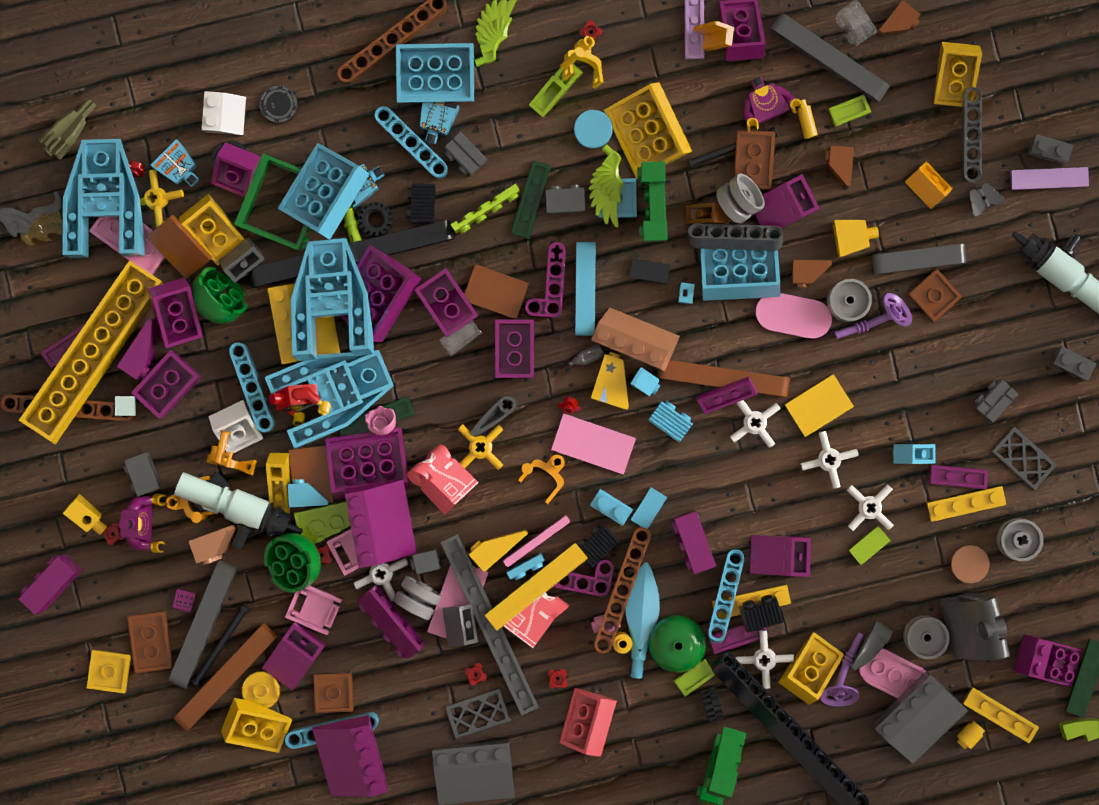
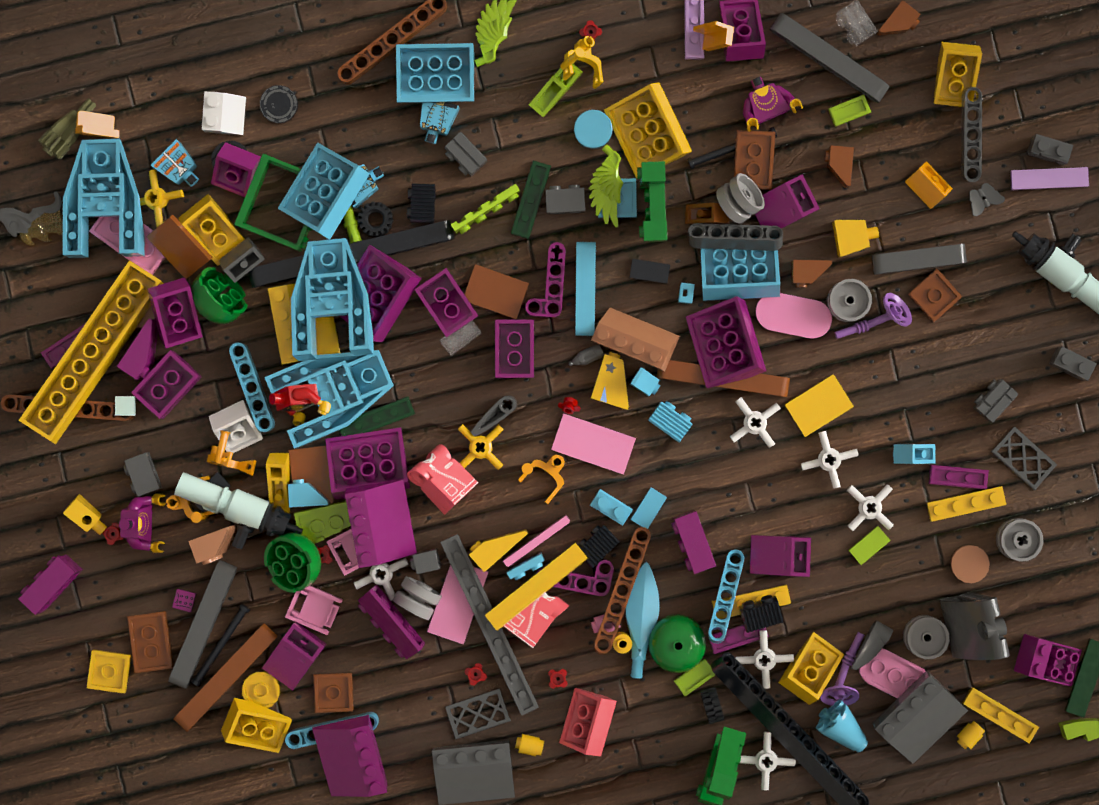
(96, 125): none -> panel
(137, 169): red plate -> none
(381, 420): bright pink hair -> none
(404, 136): medium azure beam -> none
(460, 625): dark grey brick -> none
(529, 745): none -> yellow brick
(725, 343): none -> magenta slope
(727, 395): magenta tile -> none
(767, 752): none -> white bar
(807, 121): yellow cylinder -> none
(842, 727): none -> medium azure cone

